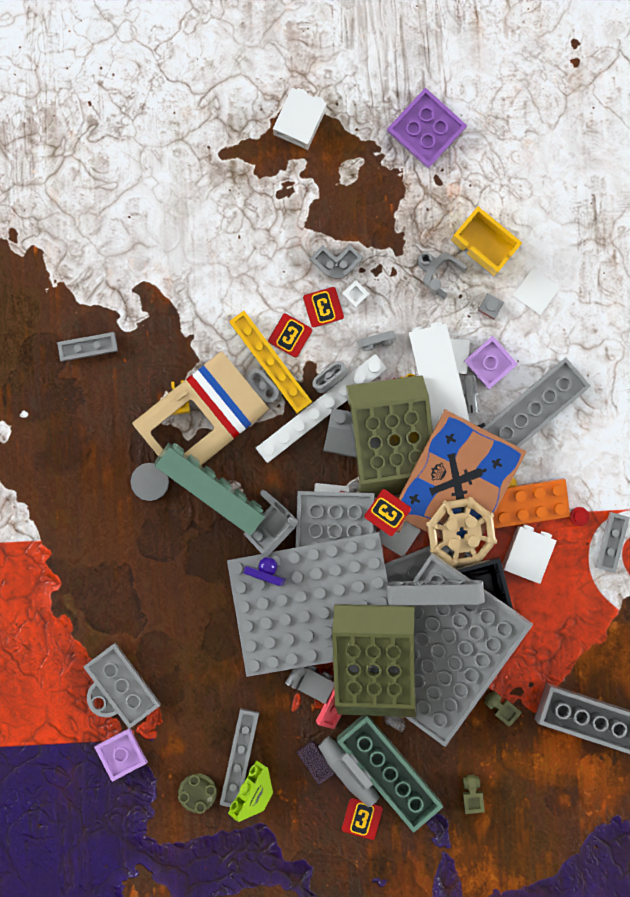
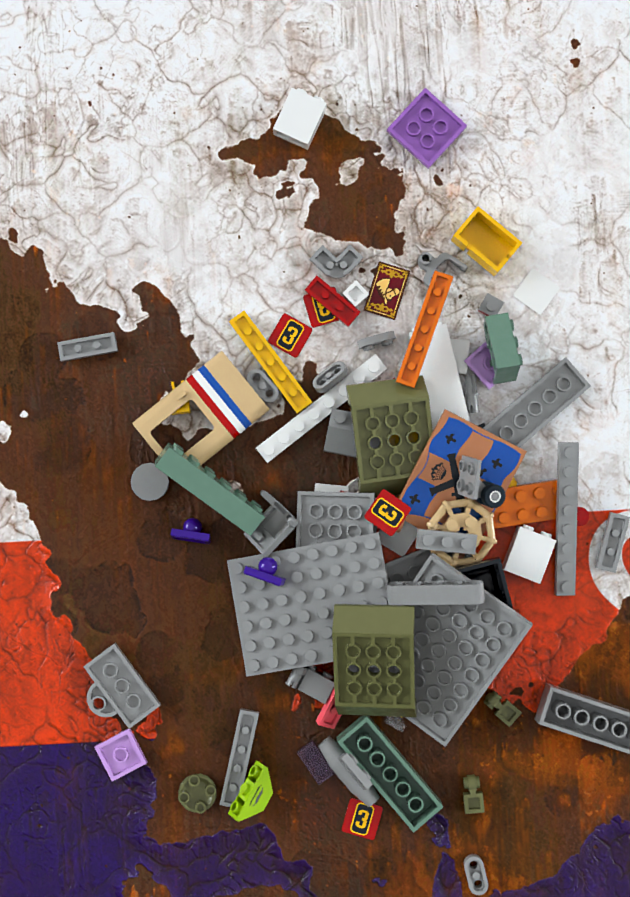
(191, 532): none -> dark purple tile
(332, 301): none -> red plate
(386, 290): none -> sticker
(424, 329): none -> orange plate
(446, 541): none -> light grey plate
(472, 487): none -> light grey plate
(475, 873): none -> light grey plate
(502, 347): none -> sand green wedge
(566, 518): none -> light grey plate

